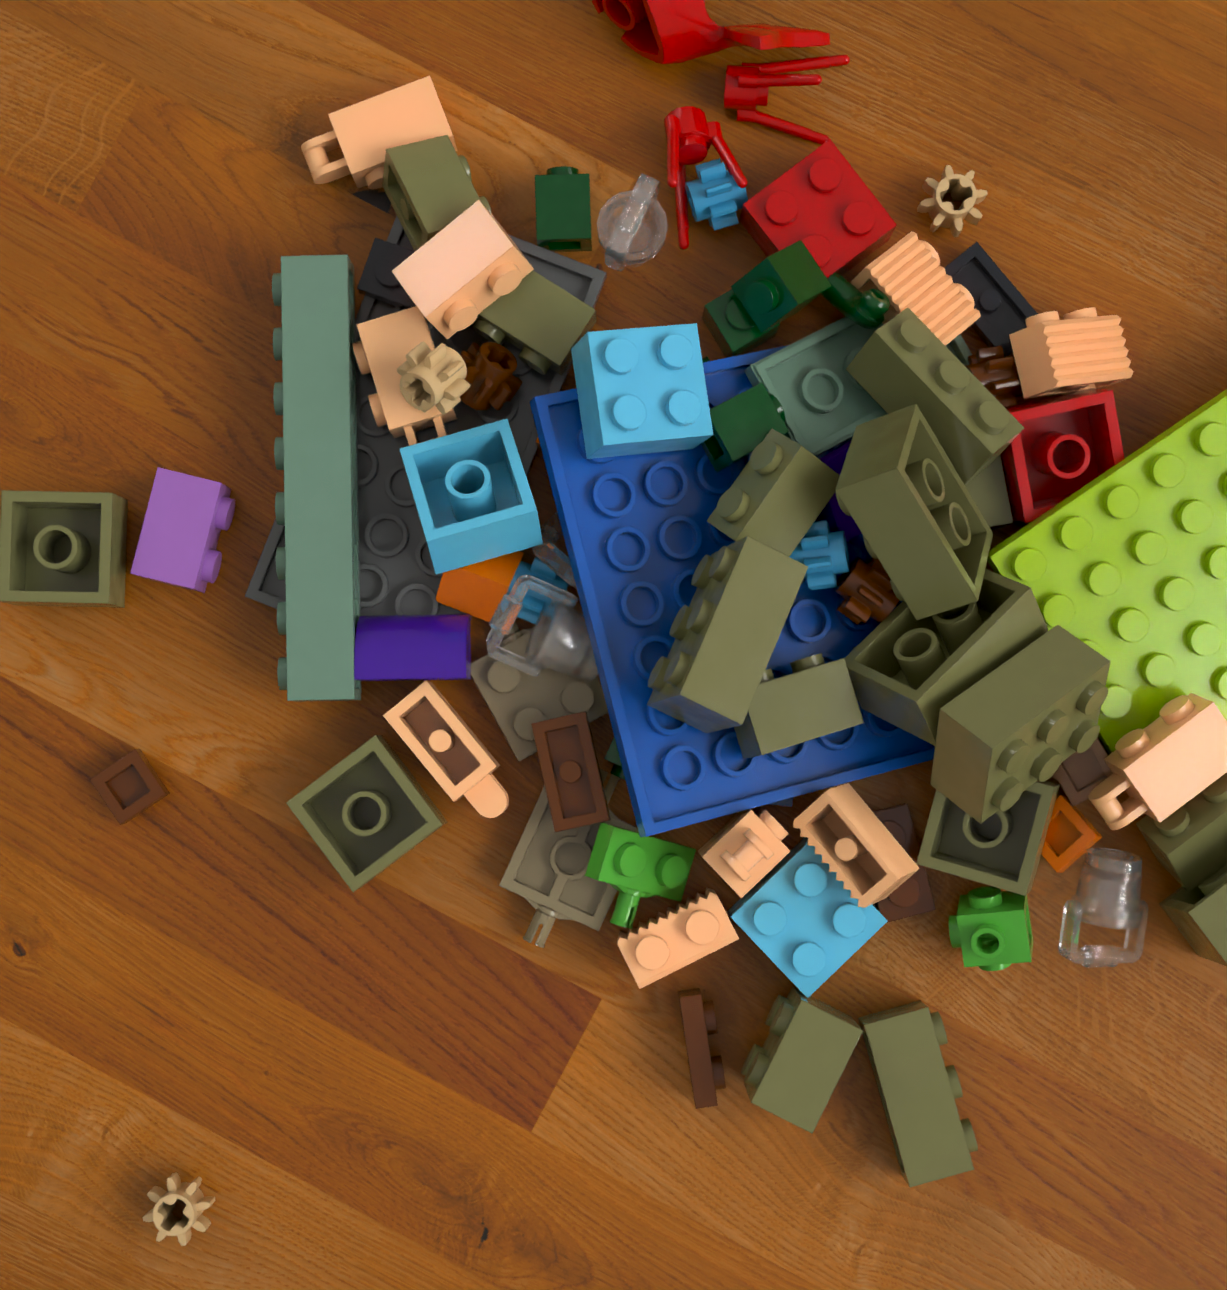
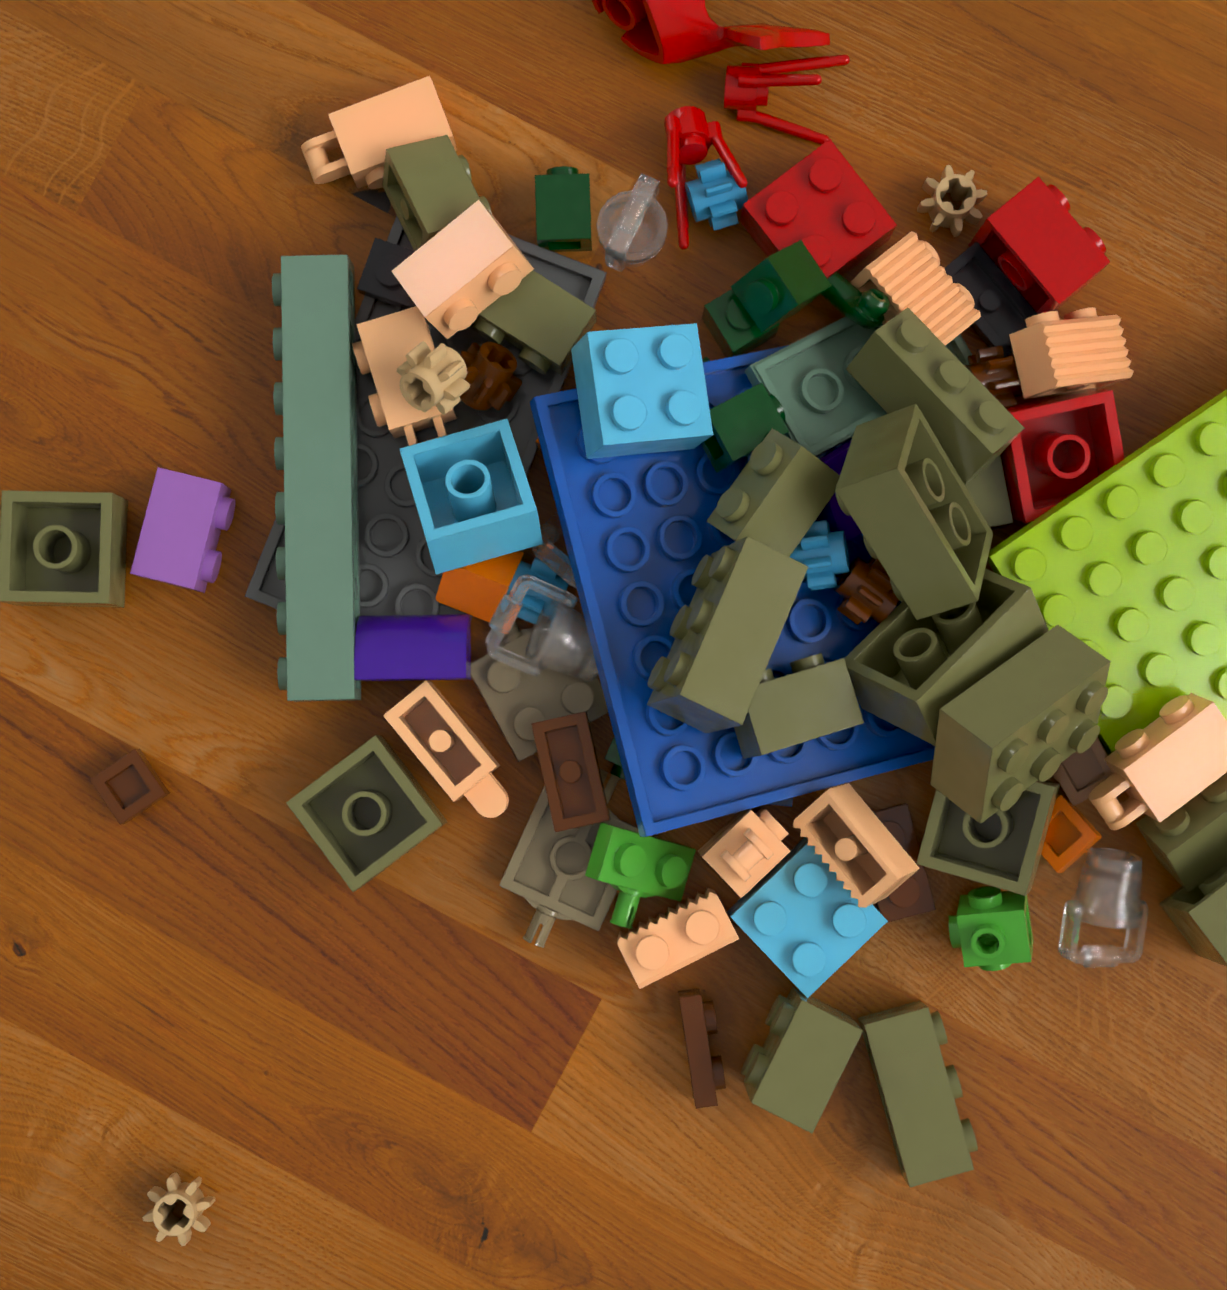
(1042, 246): none -> red brick

